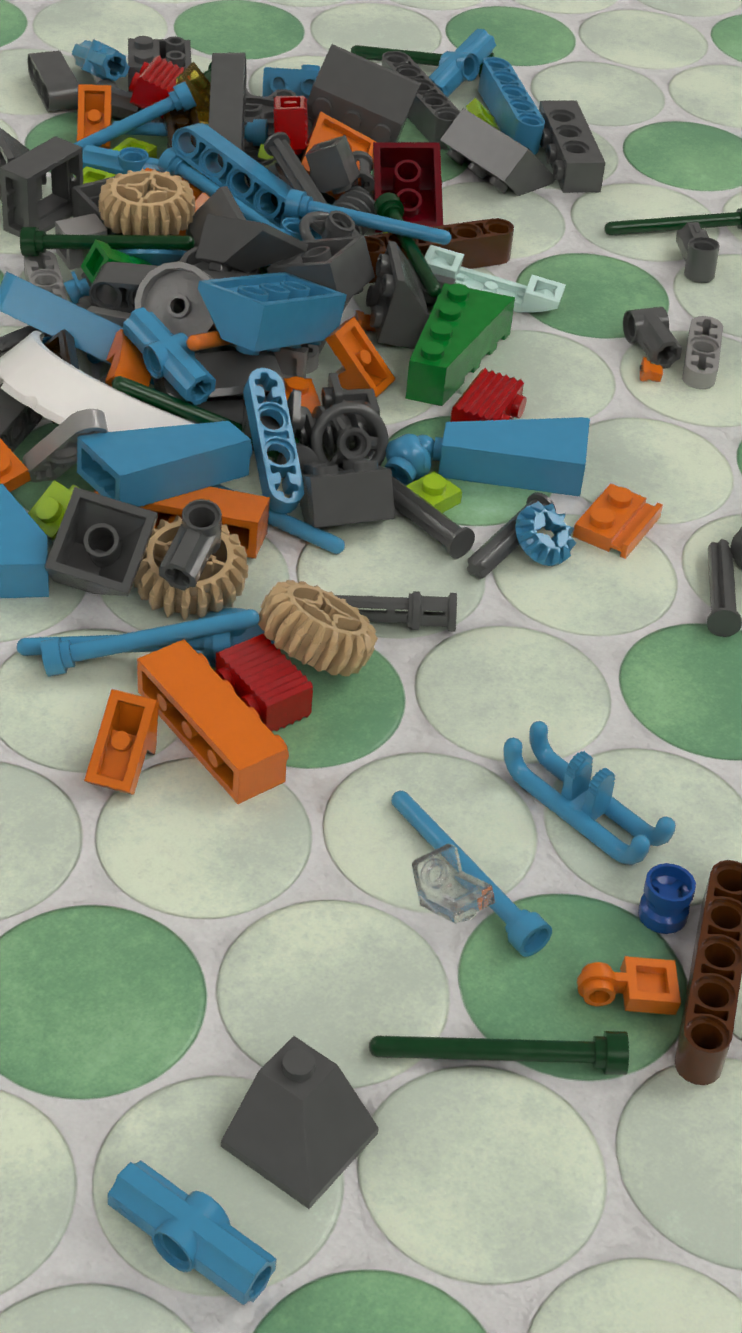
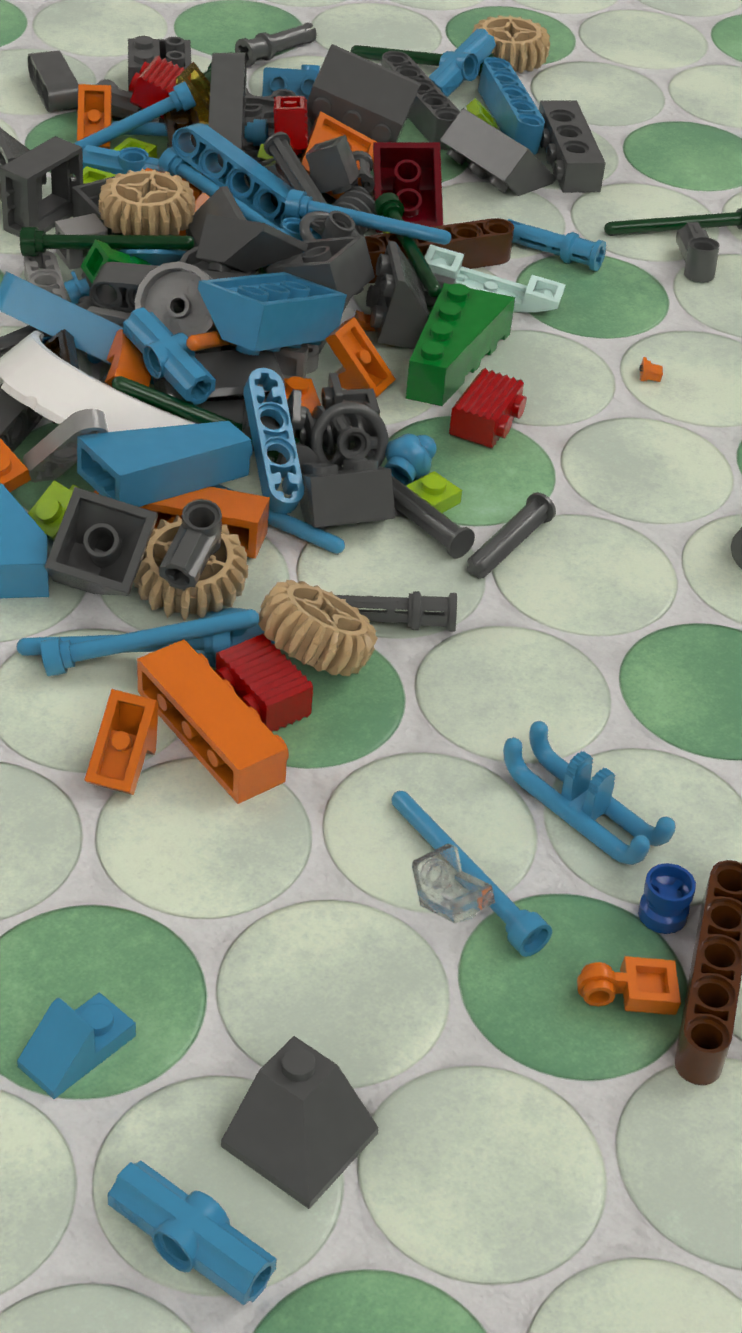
(74, 1042): none -> dark azure slope
(100, 60): dark azure piece -> none
(266, 46): none -> dark grey pin
(516, 453): dark azure slope -> none
(518, 41): none -> tan gear
(541, 546): dark azure gear -> none
(568, 246): none -> dark azure pin
(604, 1052): dark green piece -> none
(617, 520): orange plate -> none
(652, 332): dark grey piece -> none
(702, 352): light grey beam -> none
(724, 618): dark grey axle -> none

